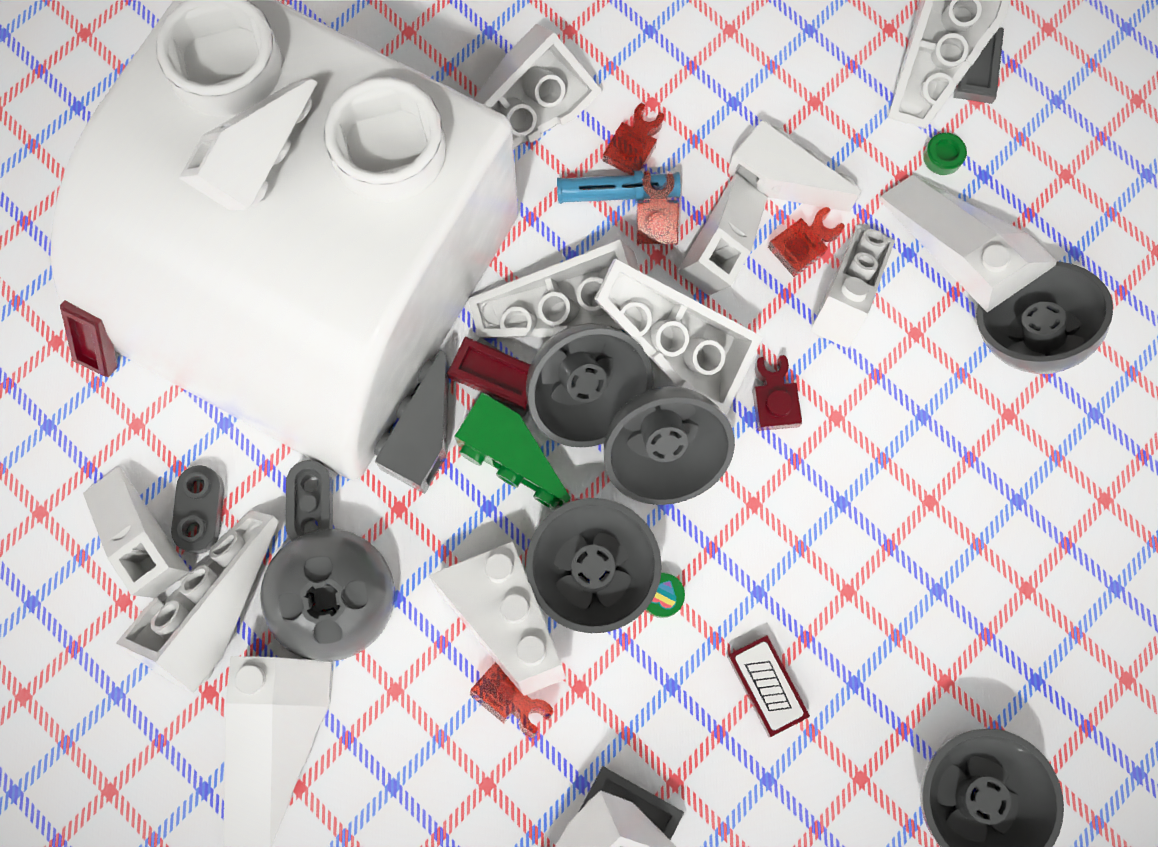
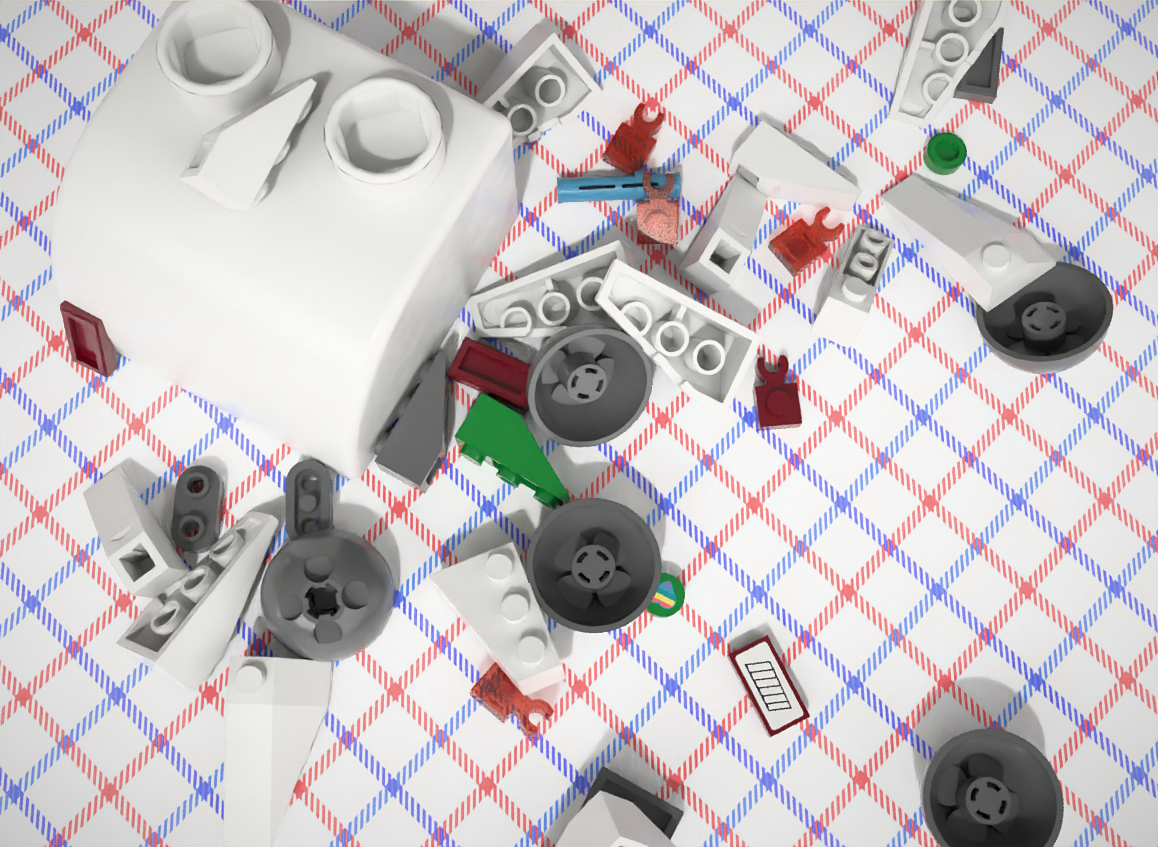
(667, 446): dark grey piece -> none

